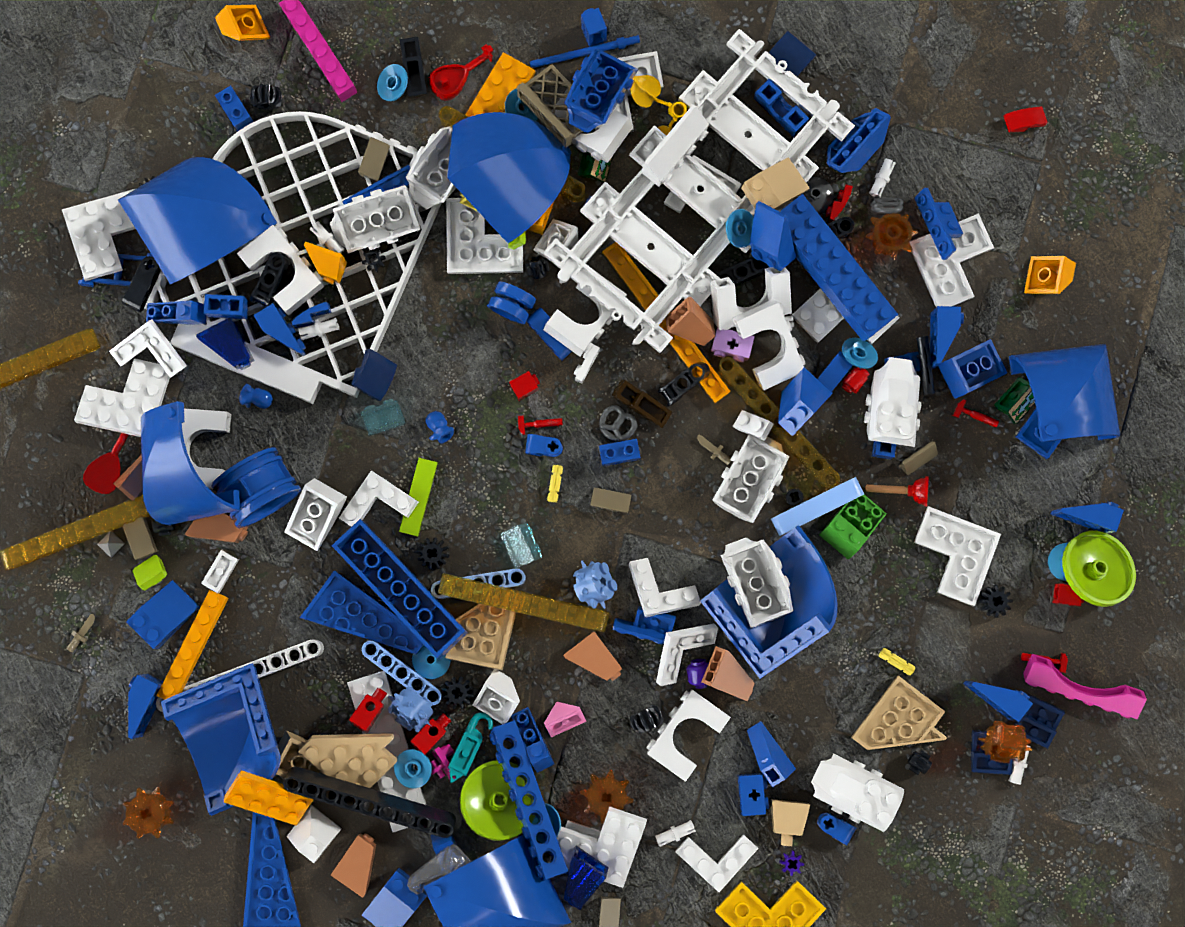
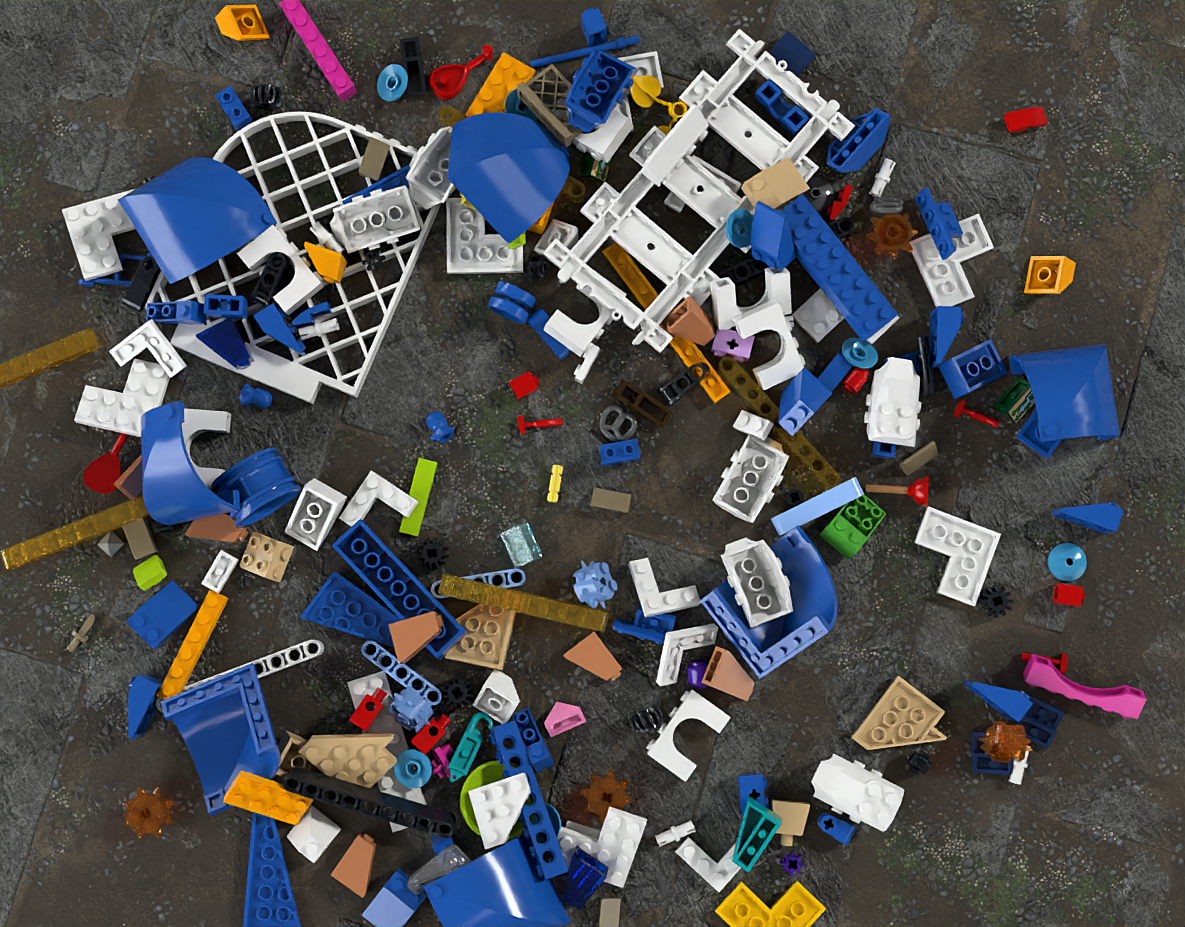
(266, 556): none -> tan bracket
(374, 374): dark blue slope -> none
(383, 417): clear light blue bracket -> none
(414, 634): none -> nougat slope
(429, 670): dark azure dish -> none
(499, 807): none -> white plate
(539, 446): blue piece -> none
(716, 451): dark tan piece -> none
(755, 833): none -> teal wedge
(769, 755): blue slope -> none
(897, 661): light yellow axle -> none
(1099, 568): lime dish -> none

